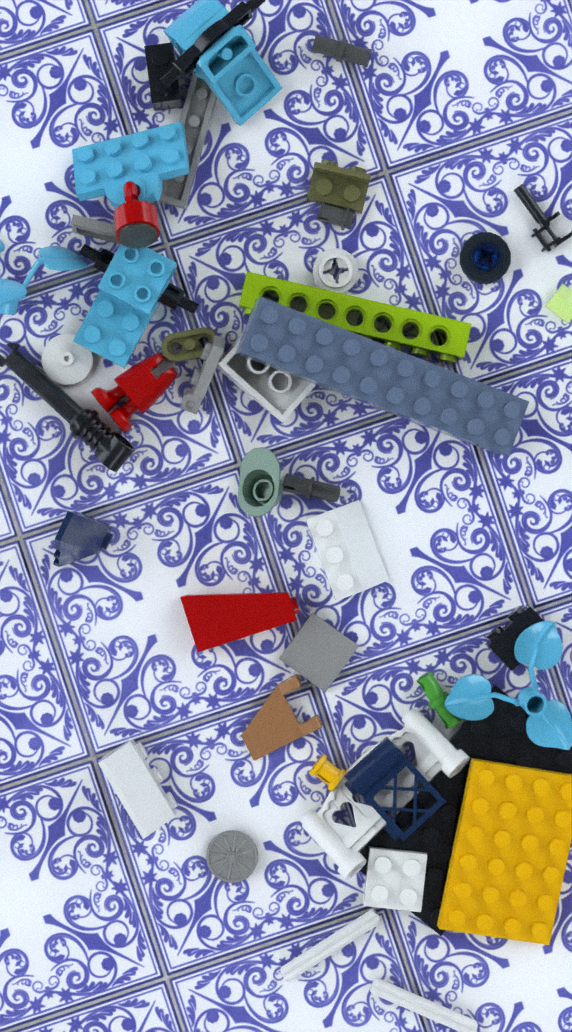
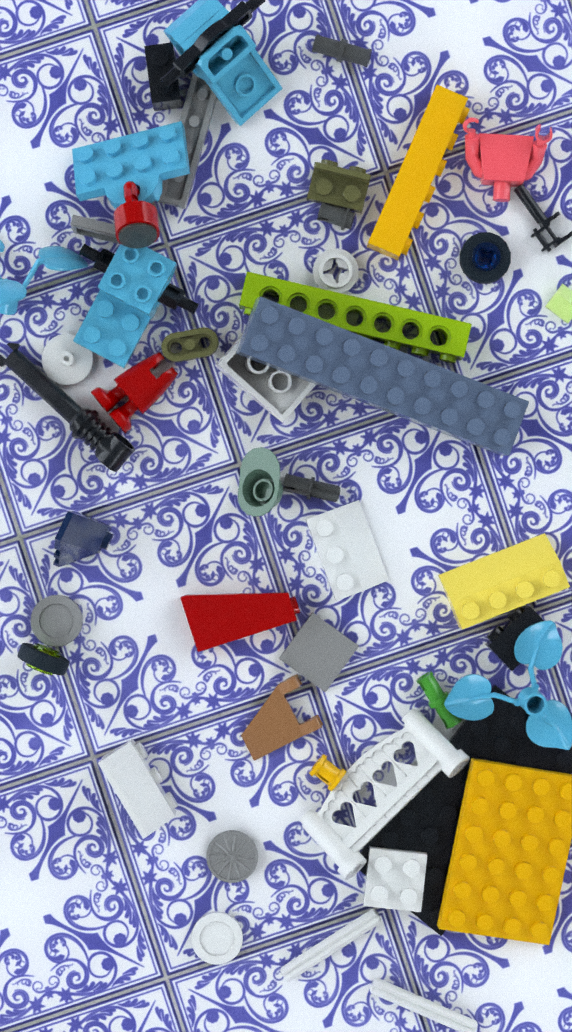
(43, 659): none -> black wheel
(56, 620): none -> light grey piece
(202, 377): light grey hinge -> none
(217, 938): none -> white piece
(376, 772): dark blue piece -> none
(417, 173): none -> yellow brick
(503, 581): none -> light yellow slope
(504, 159): none -> coral torso

